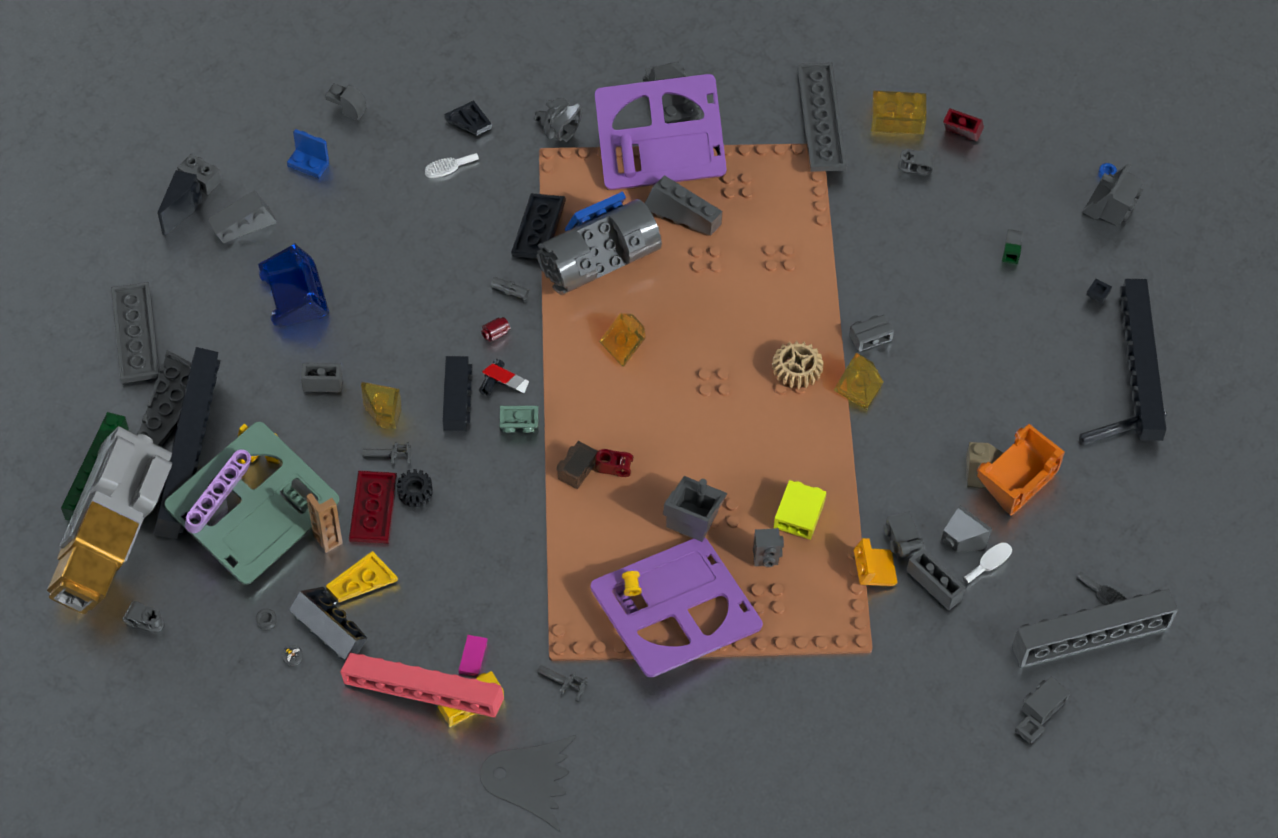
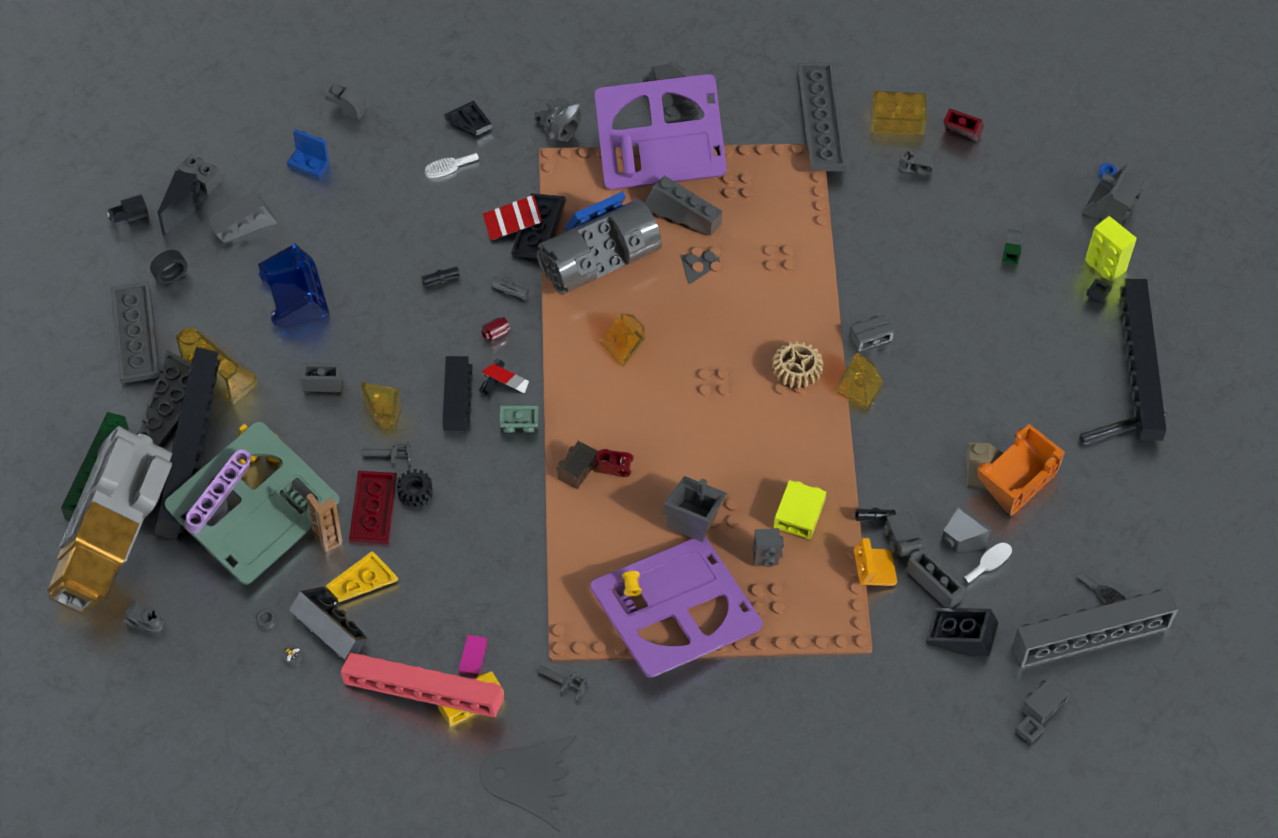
(132, 208): none -> black piece
(173, 273): none -> black tyre
(237, 375): none -> clear yellow windscreen
(440, 276): none -> black pin
(512, 217): none -> red sticker
(706, 259): none -> dark grey wing
(874, 514): none -> black pin
(963, 630): none -> black slope
(1110, 249): none -> neon yellow brick

